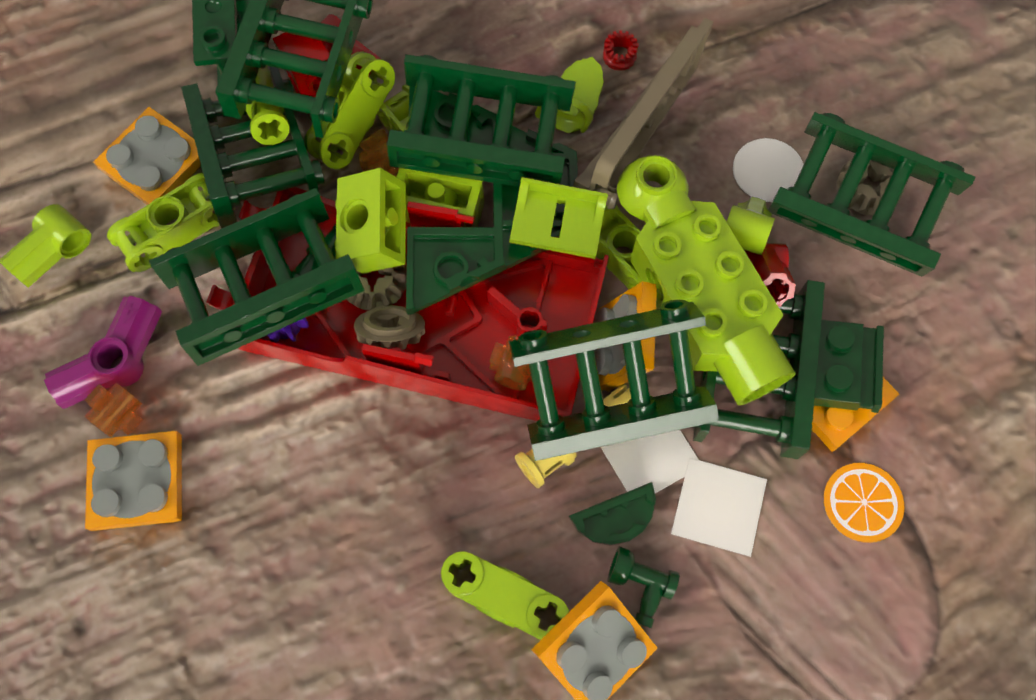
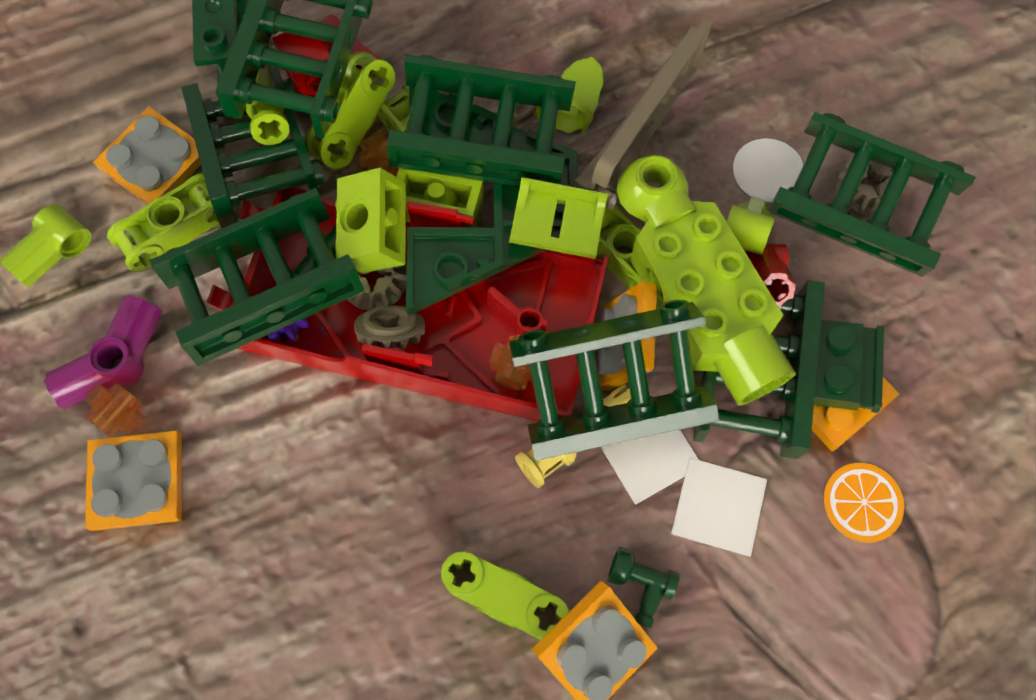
(617, 518): dark green tile -> none
(620, 40): red bush -> none

